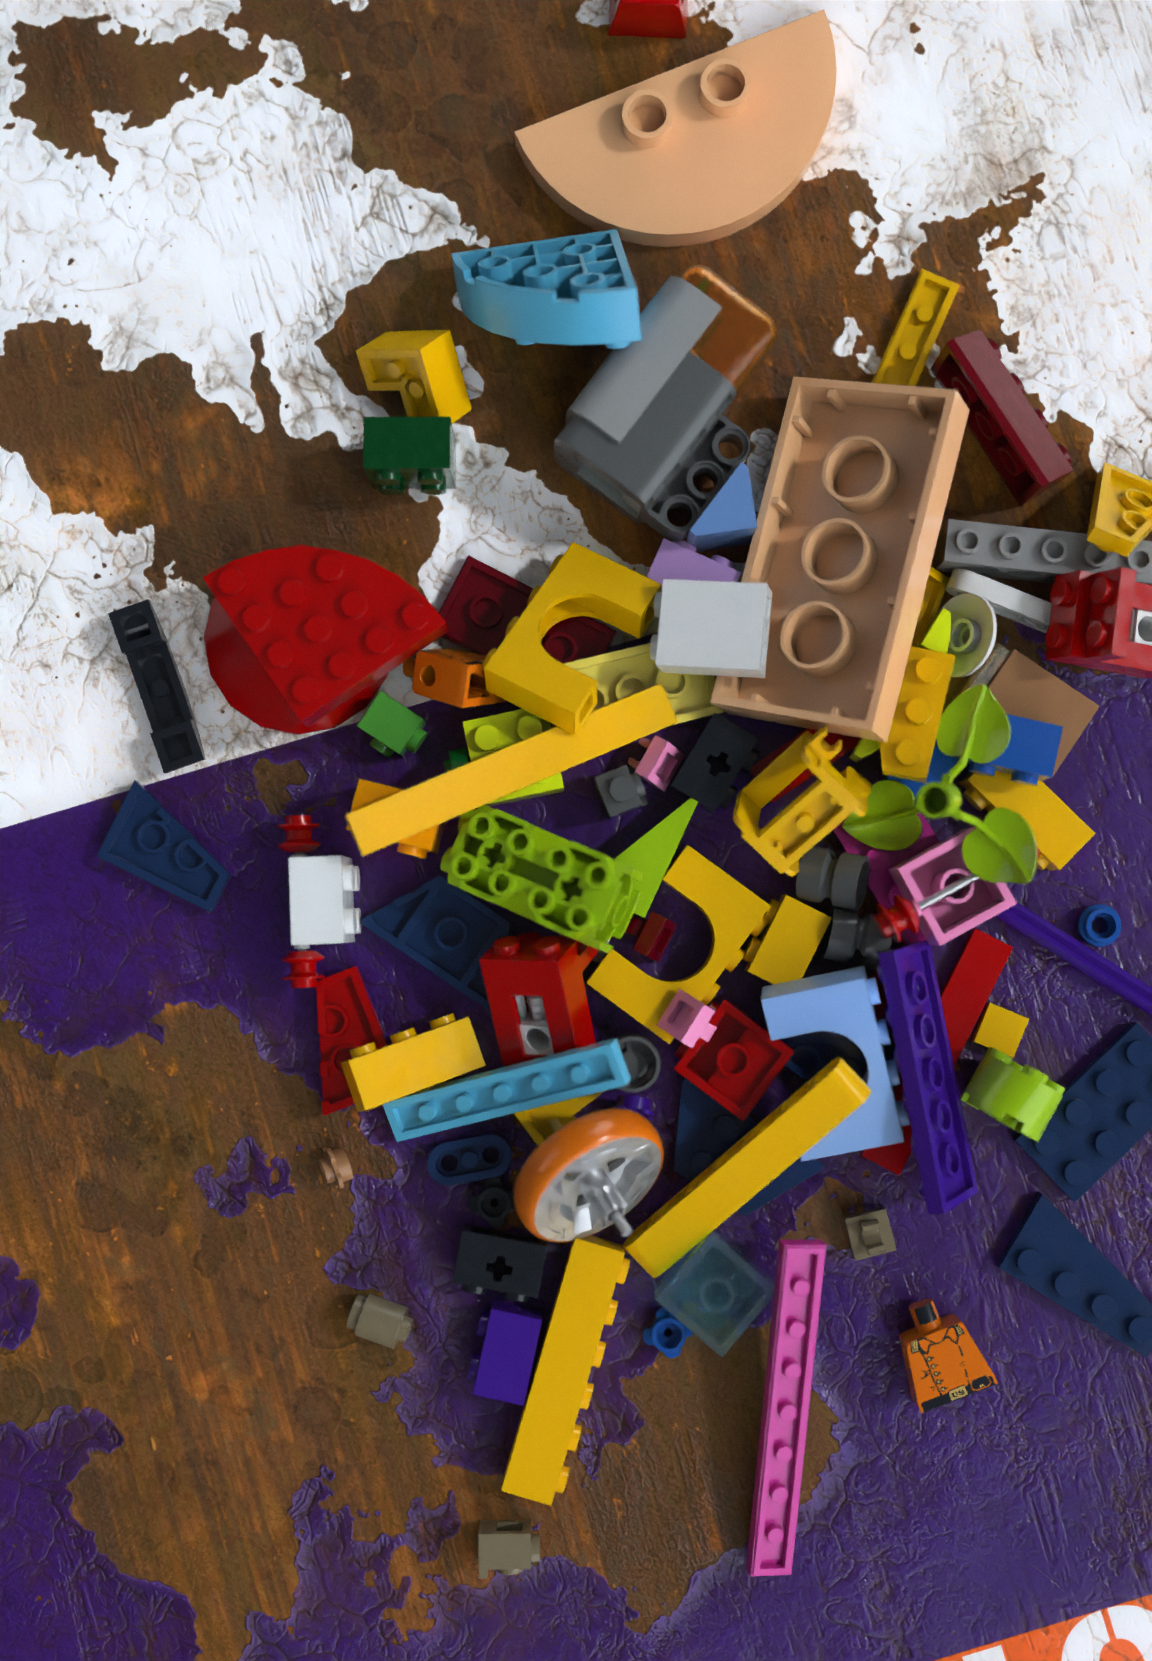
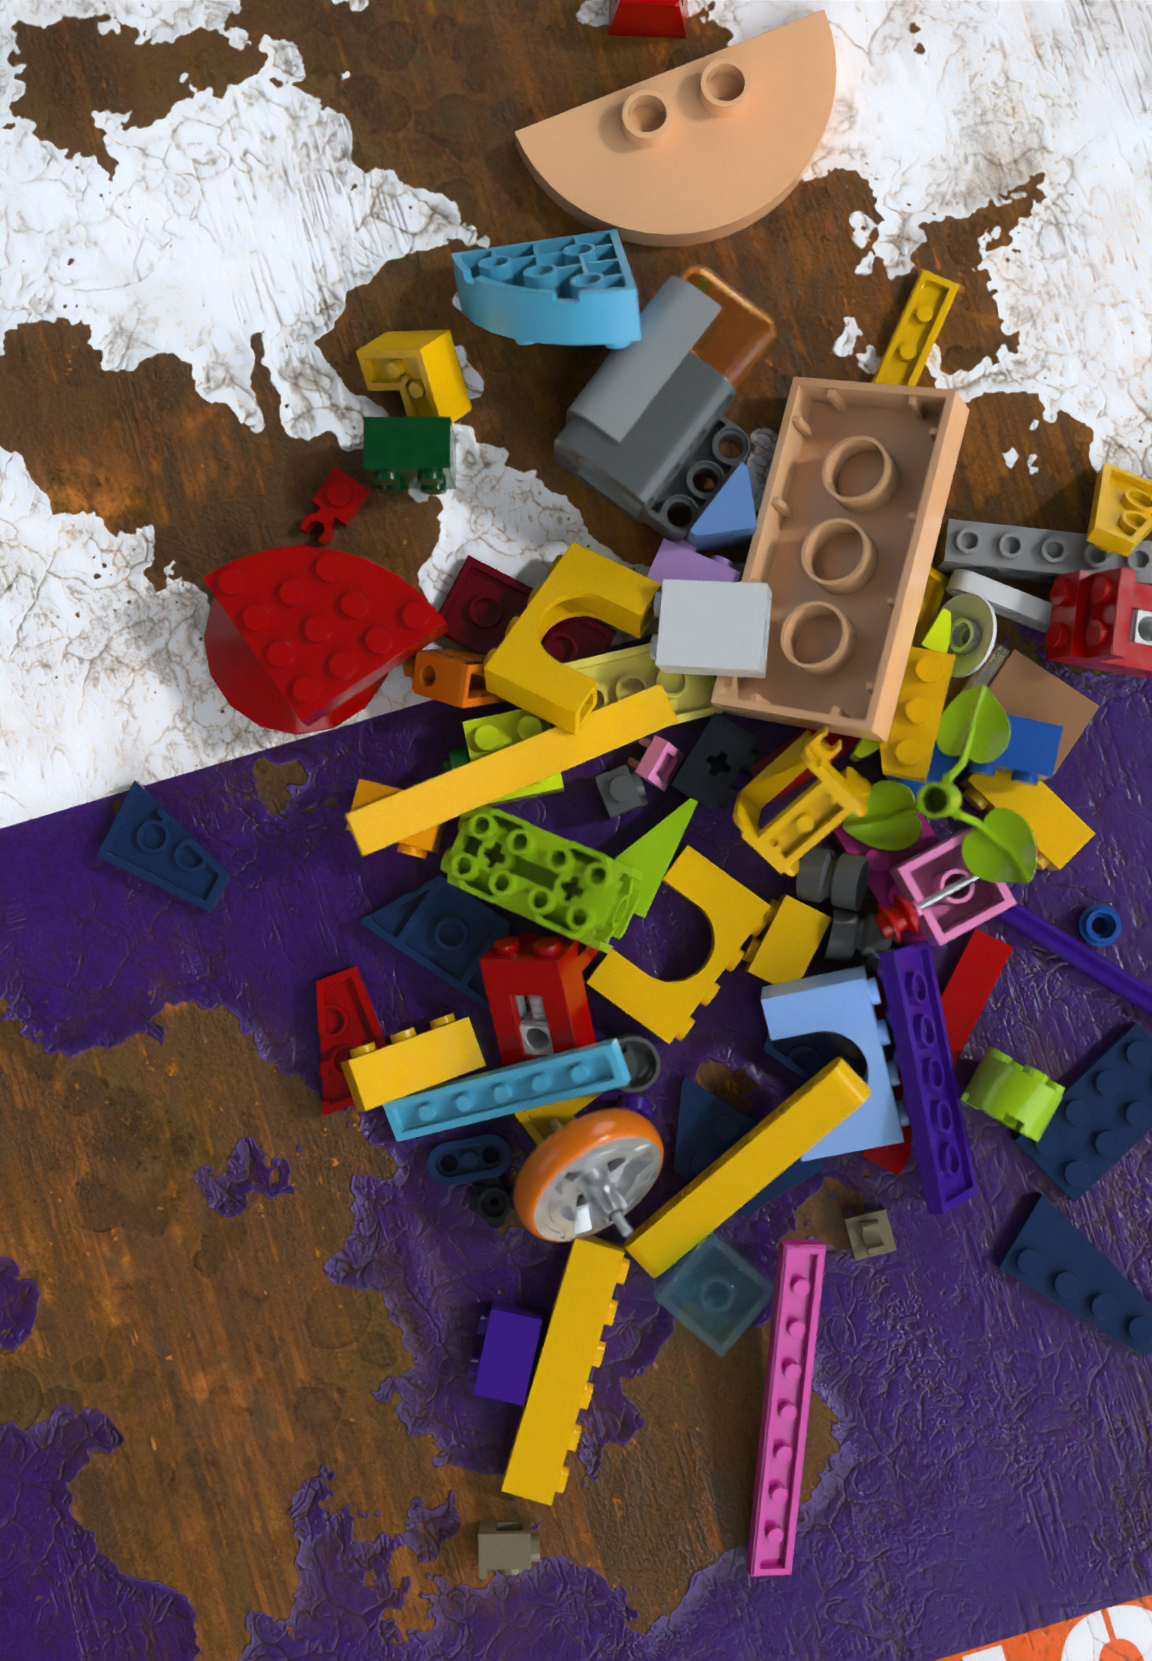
(159, 685): black slope -> none
(319, 900): white brick -> none
(335, 1167): medium nougat plate -> none
(339, 501): none -> red plate
(380, 1320): dark tan brick -> none
(392, 727): bright green brick -> none
(483, 1245): black brick -> none
(652, 935): dark red tile -> none
(668, 1344): blue plate -> none
(687, 1019): bright pink tile -> none
(736, 1061): red plate -> none
(941, 1358): orange torso -> none
(1000, 1029): yellow tile -> none
(1002, 417): dark red slope -> none

